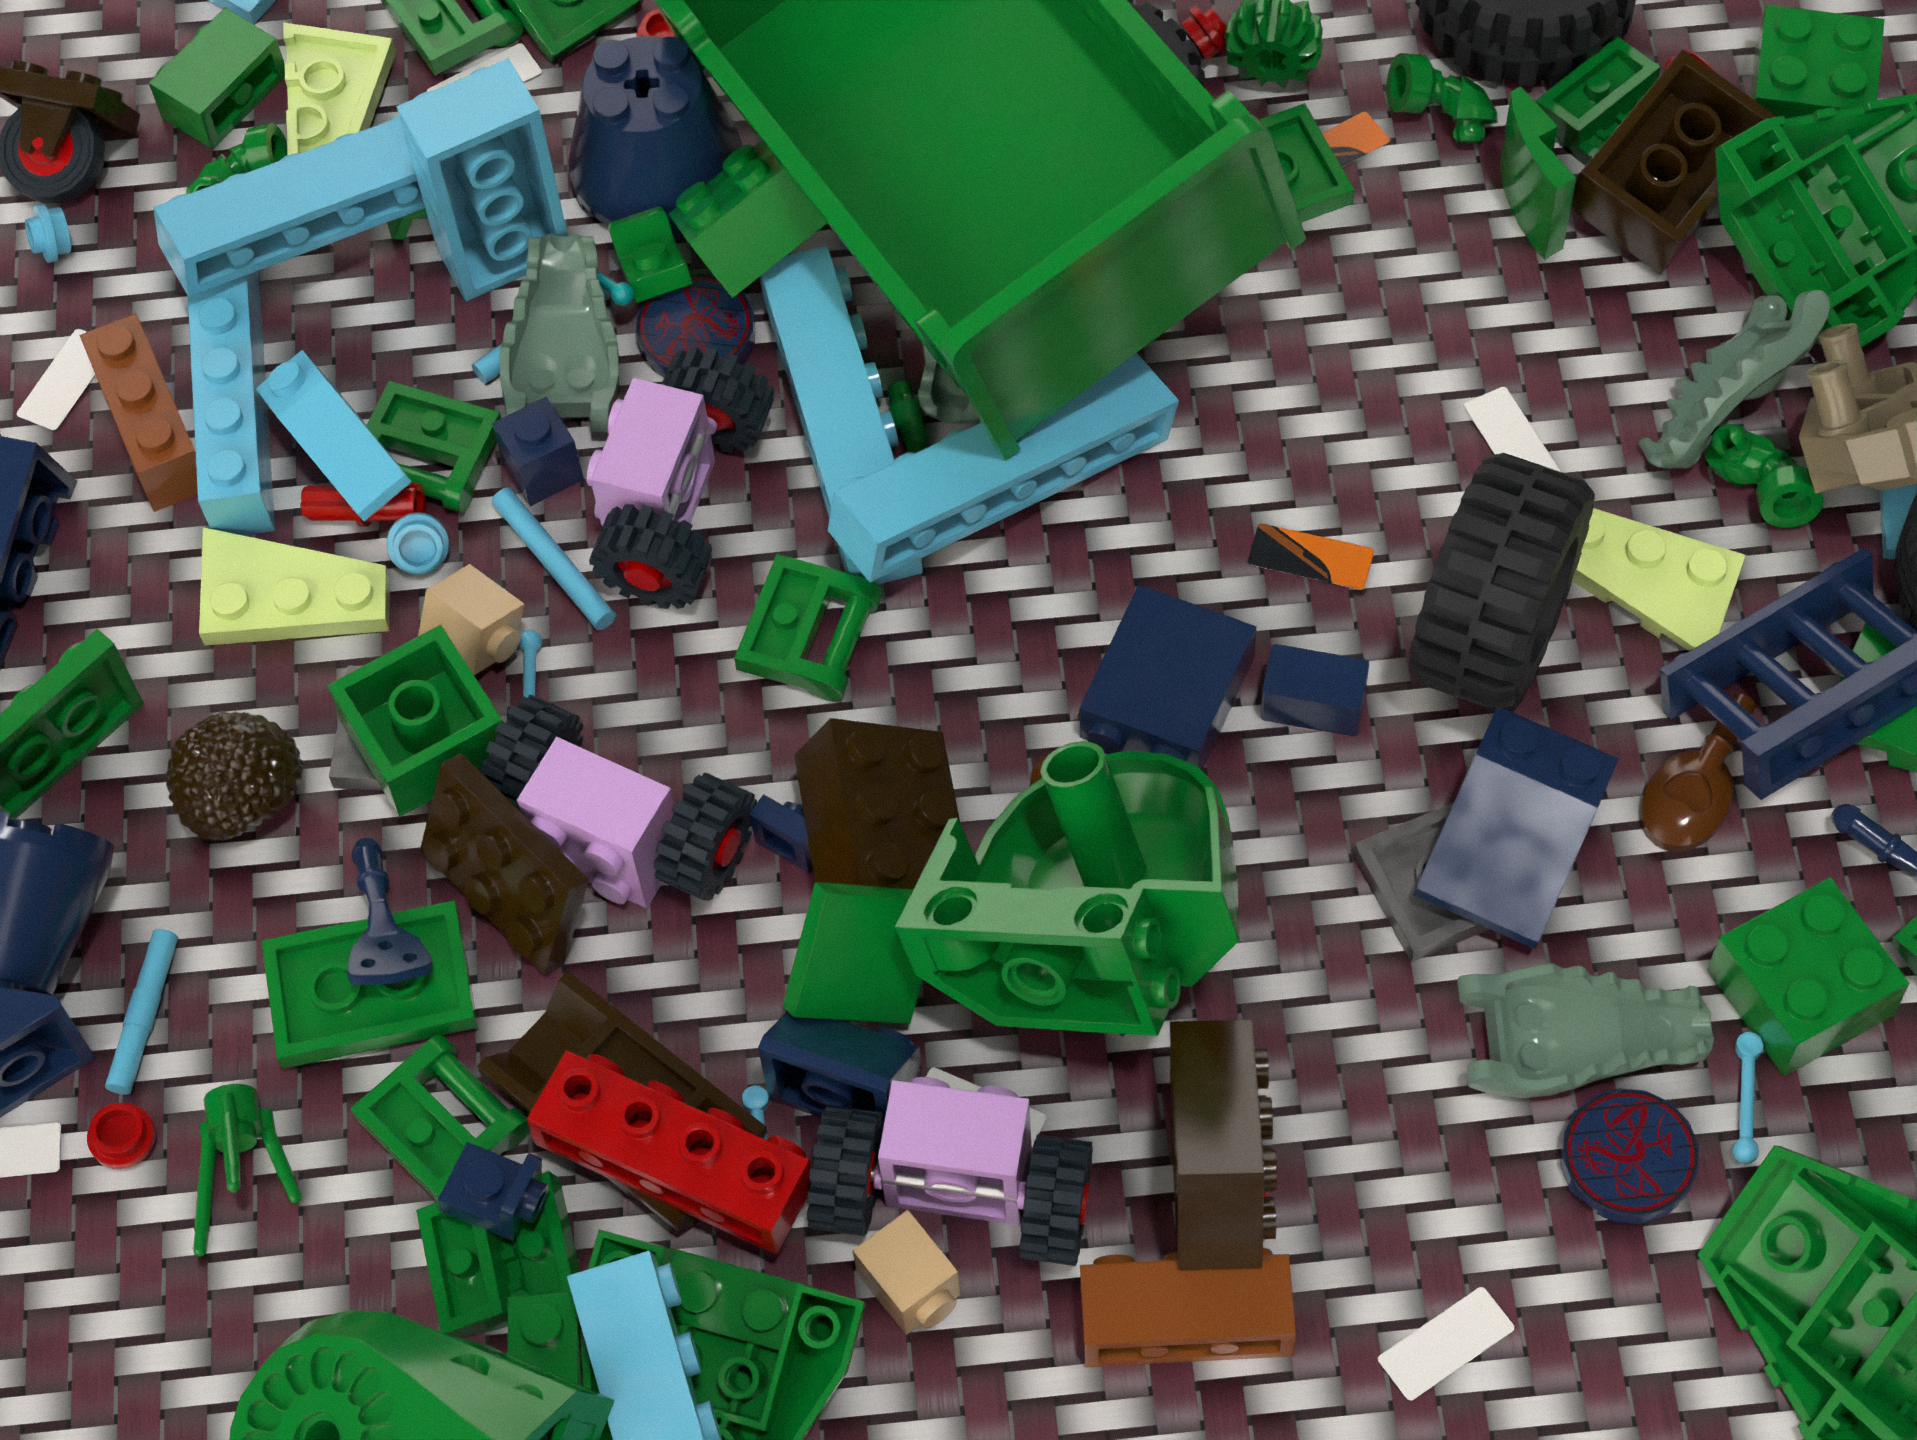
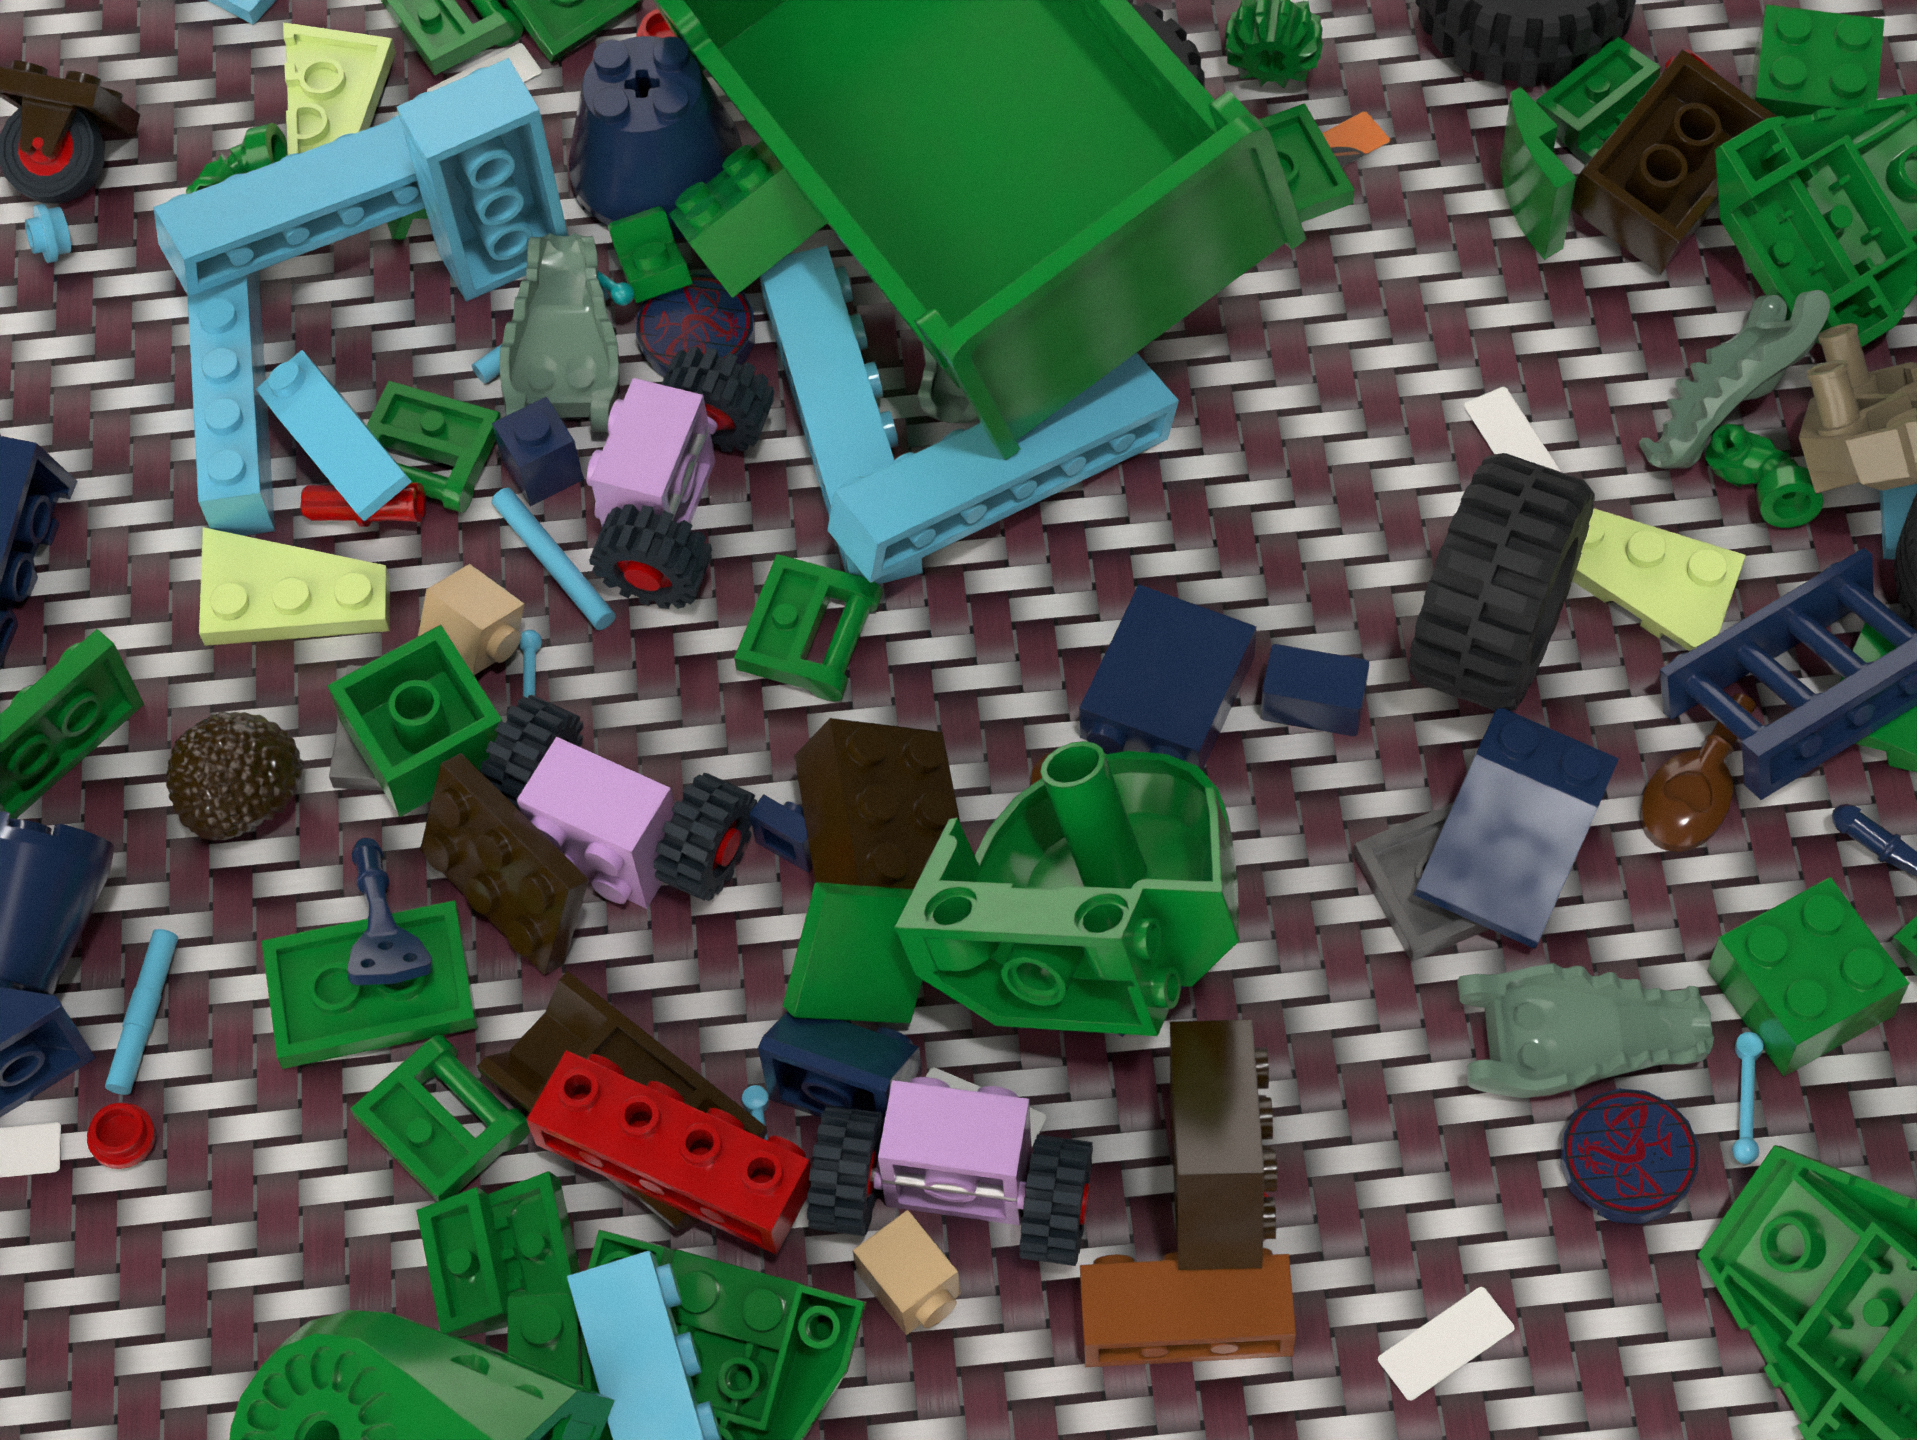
(59, 385): white sticker -> none
(143, 411): dark orange brick -> none
(218, 78): green brick -> none
(232, 1128): green plant -> none
(417, 543): medium azure plate -> none
(494, 1191): dark blue bracket -> none
(907, 416): green piece -> none
(1206, 32): red plate -> none
(1311, 556): sticker -> none
(1415, 84): green arm -> none

